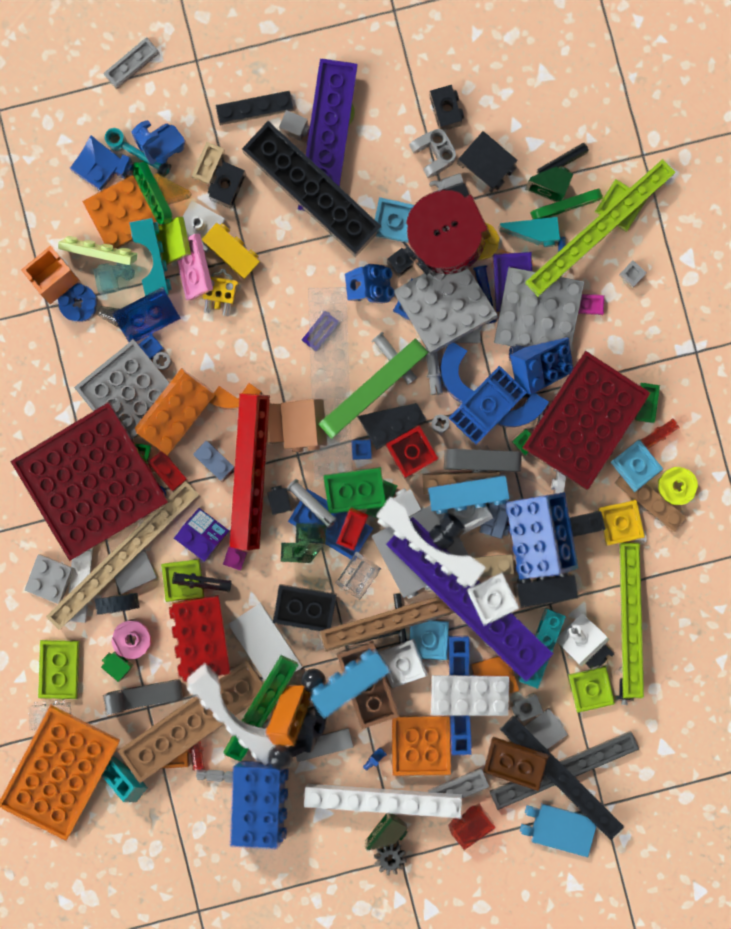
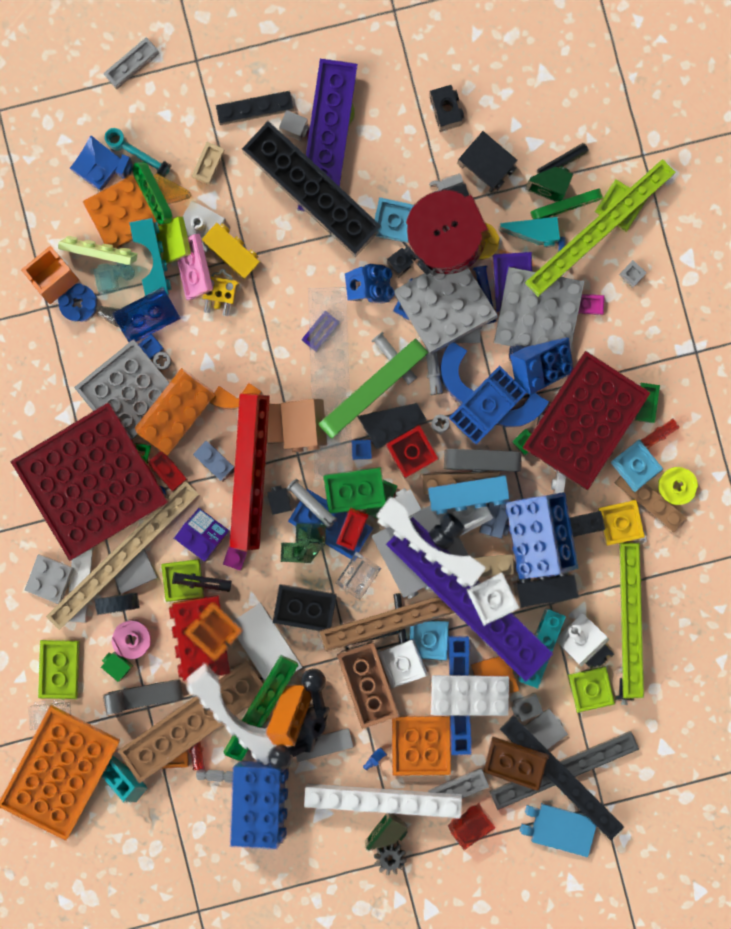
(160, 143): blue piece -> none
(213, 631): none -> orange piece
(227, 196): black brick -> none
(349, 683): dark azure brick -> none
(438, 149): light grey piece -> none

